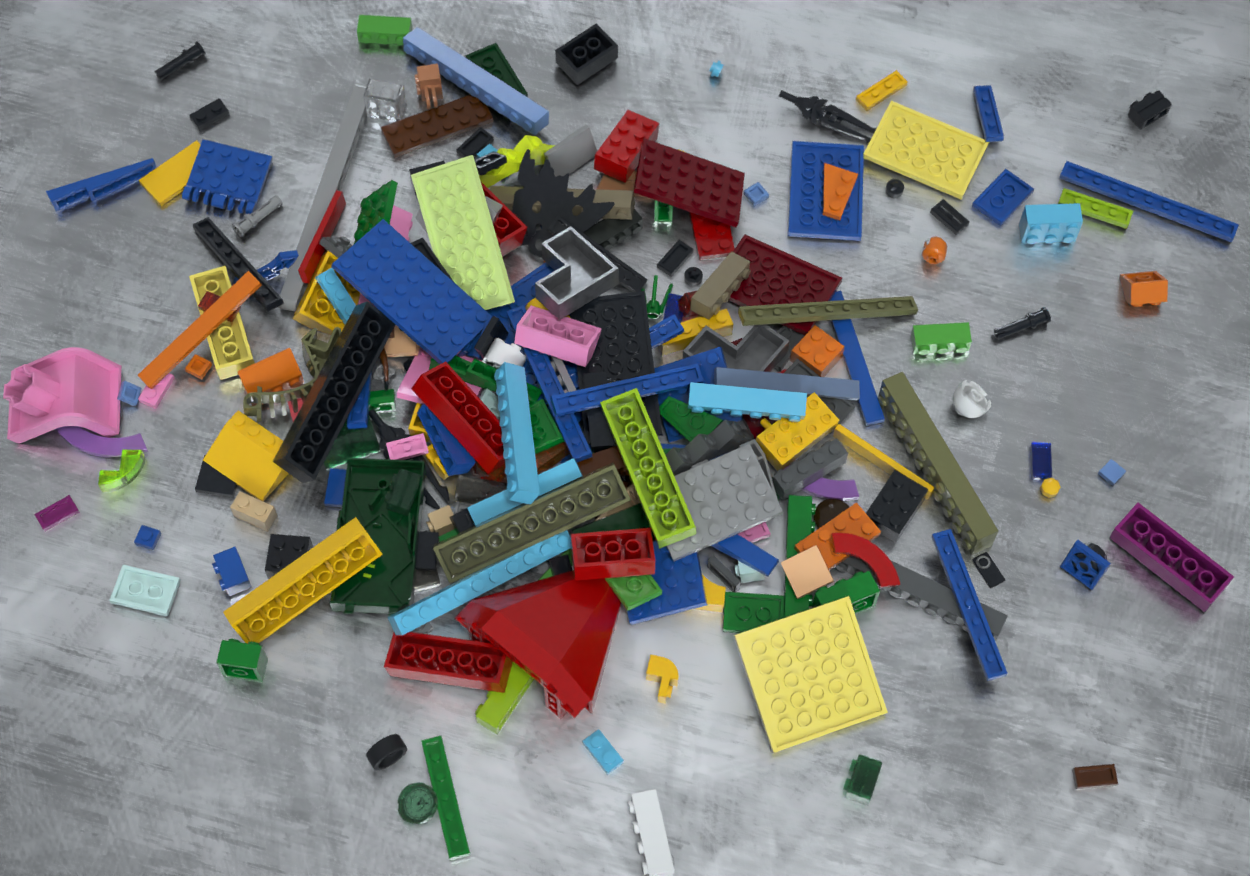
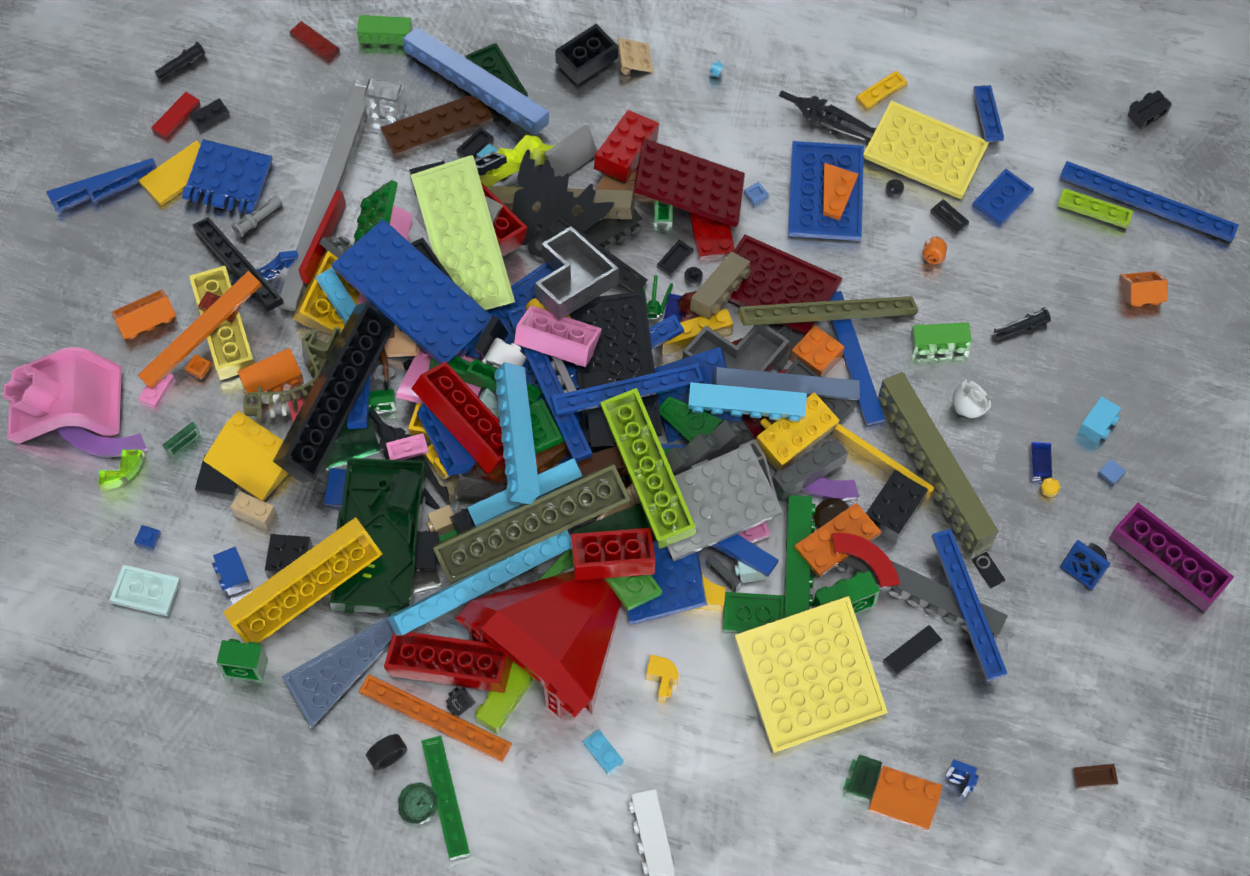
(57, 513): magenta tile -> none
(129, 393): medium blue tile -> none
(143, 314): none -> orange slope
(175, 115): none -> red tile
(181, 439): none -> clear green tile
(314, 41): none -> clear red tile
(329, 675): none -> sand blue wing
(429, 84): nougat brick -> none
(435, 718): none -> orange tile
(459, 701): none -> black brick
(560, 565): black tile -> none
(634, 56): none -> tan hinge
(807, 572): light nougat tile -> none
(905, 797): none -> orange slope
(912, 650): none -> black tile
(963, 773): none -> blue bracket
(1050, 223): medium azure brick -> none
(1100, 419): none -> medium azure brick

